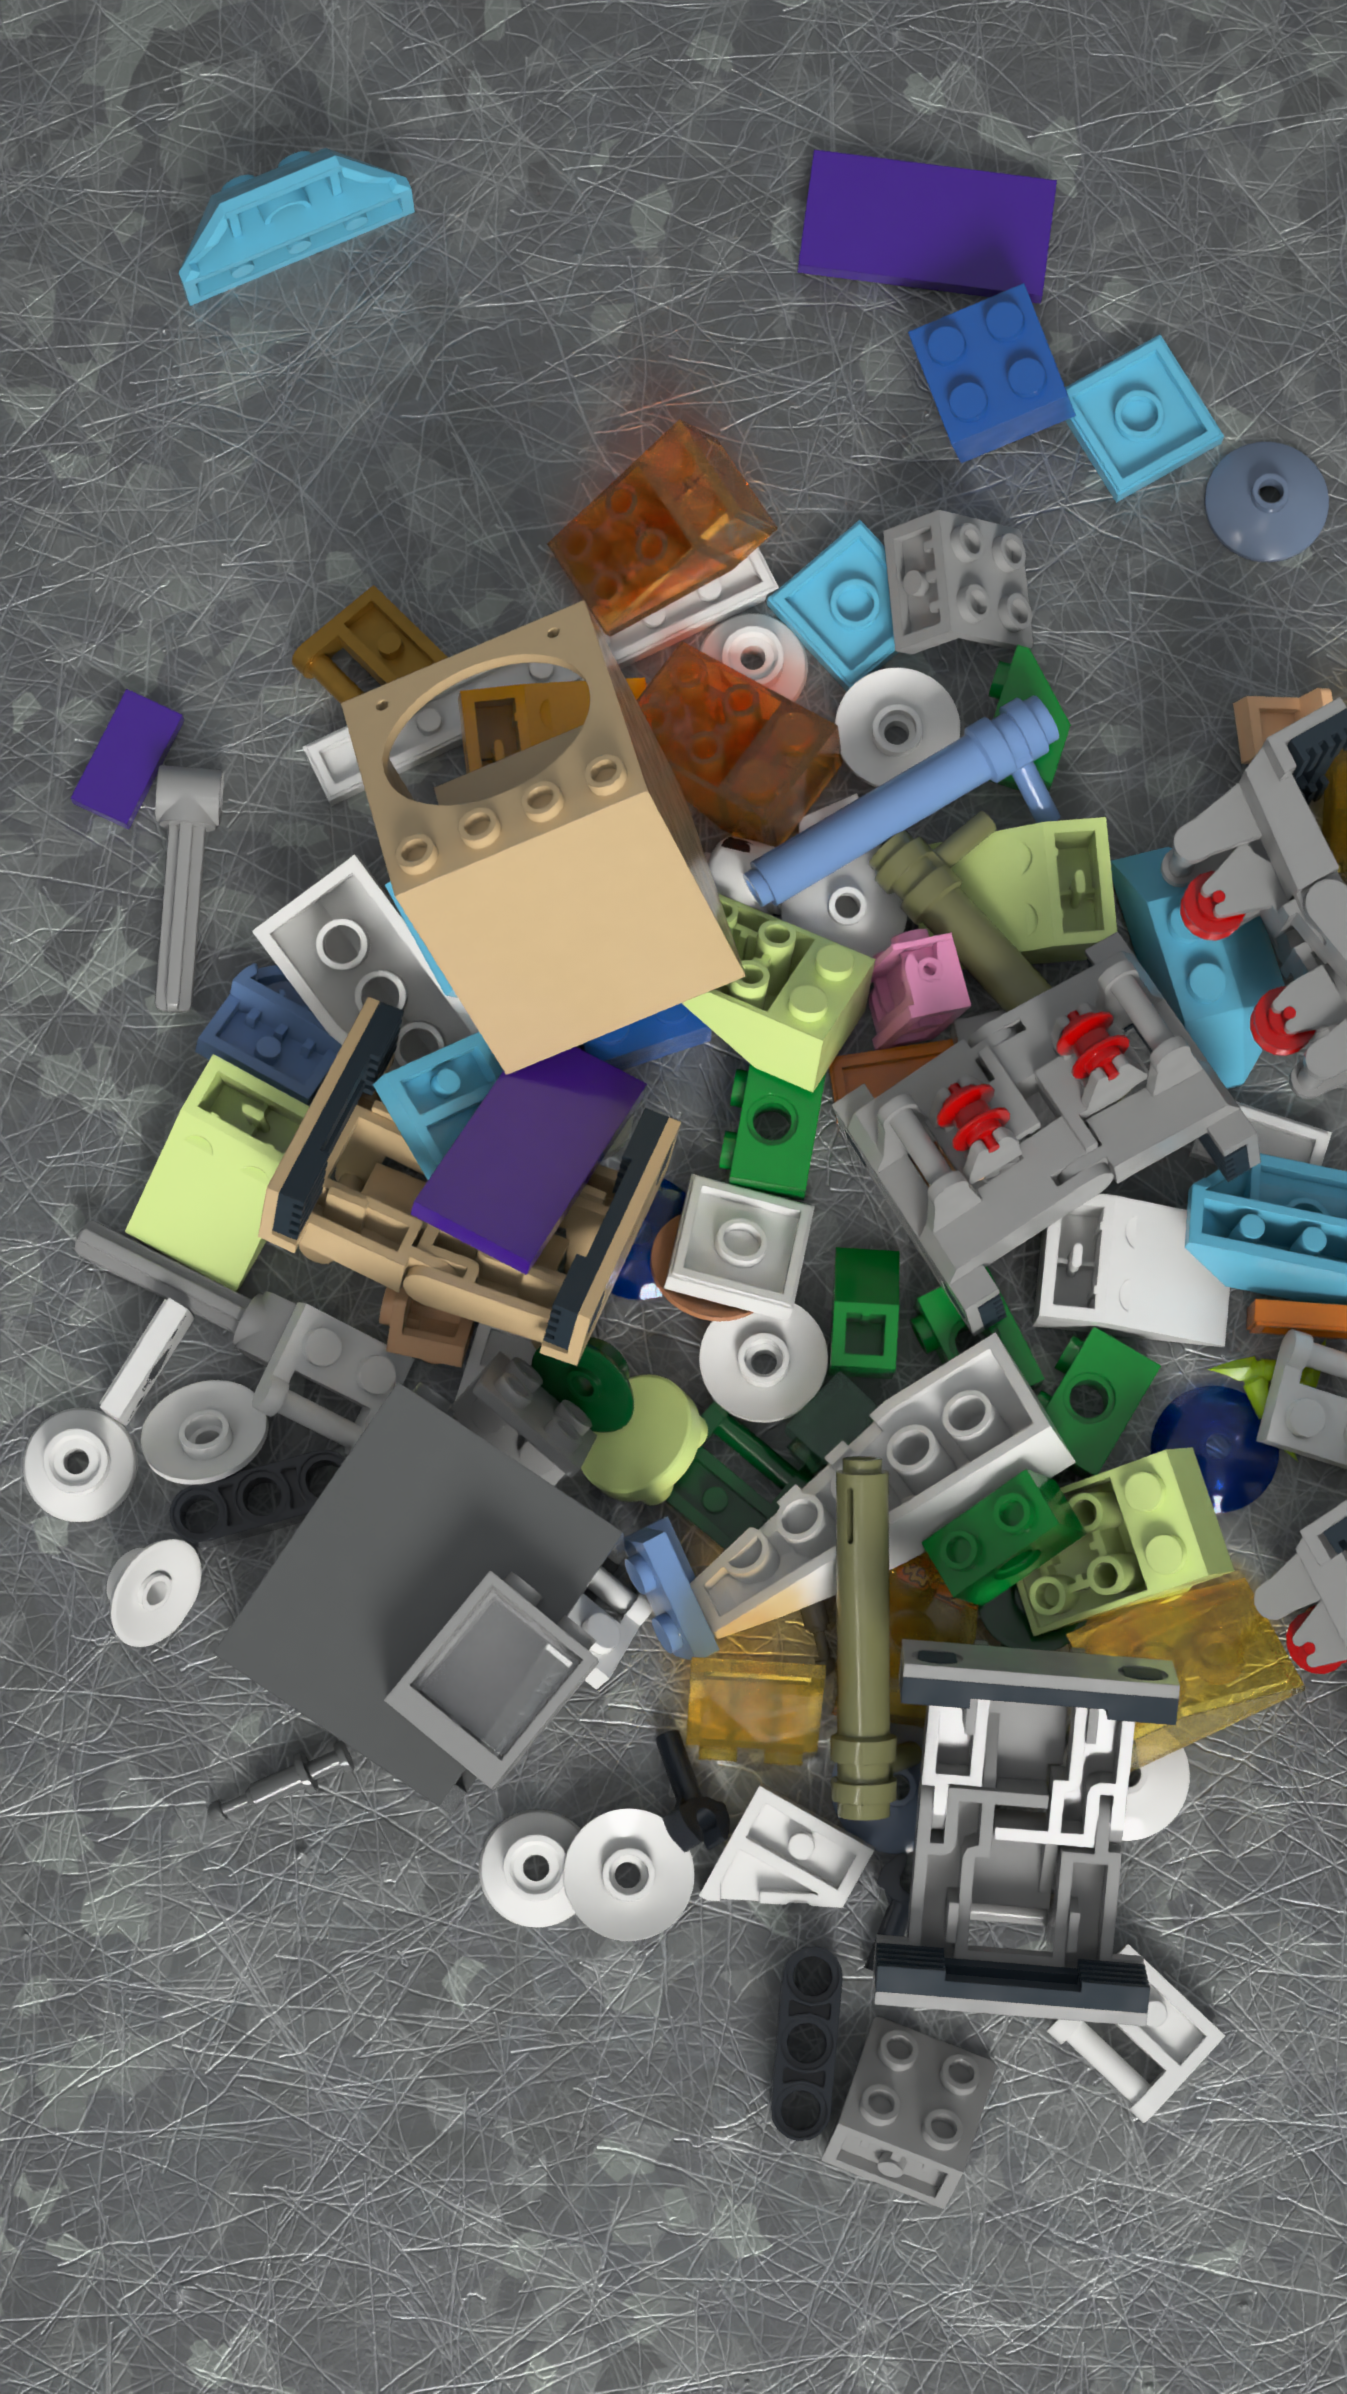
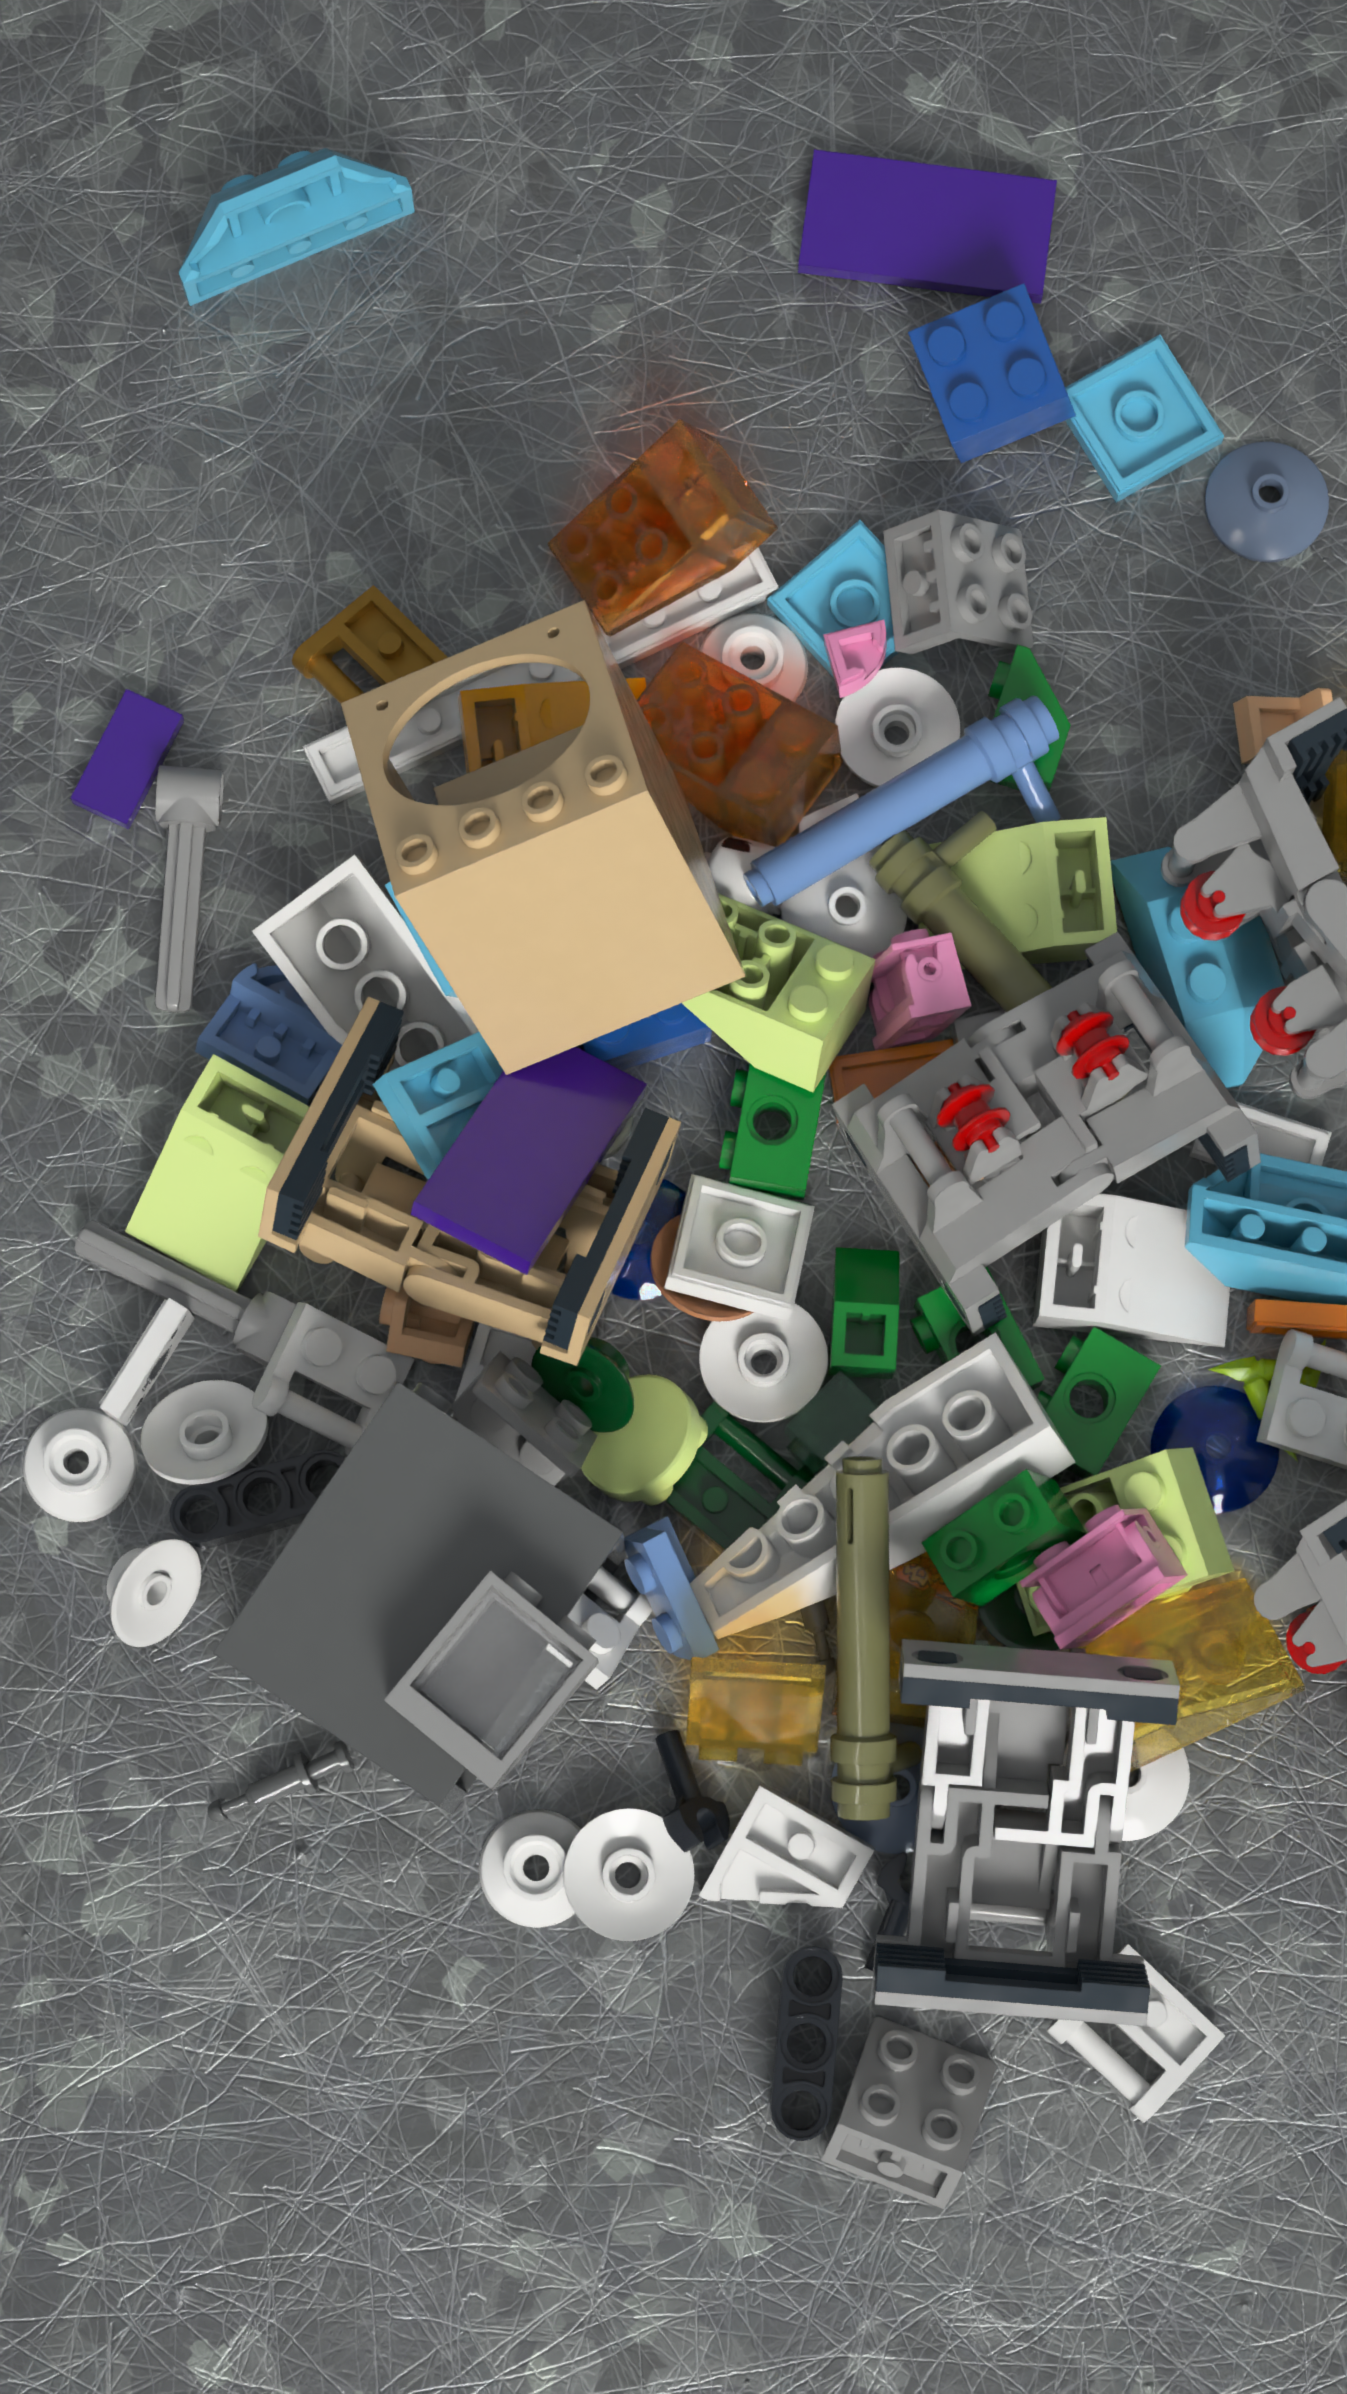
(856, 655): none -> bright pink tile
(1102, 1575): none -> bright pink hinge

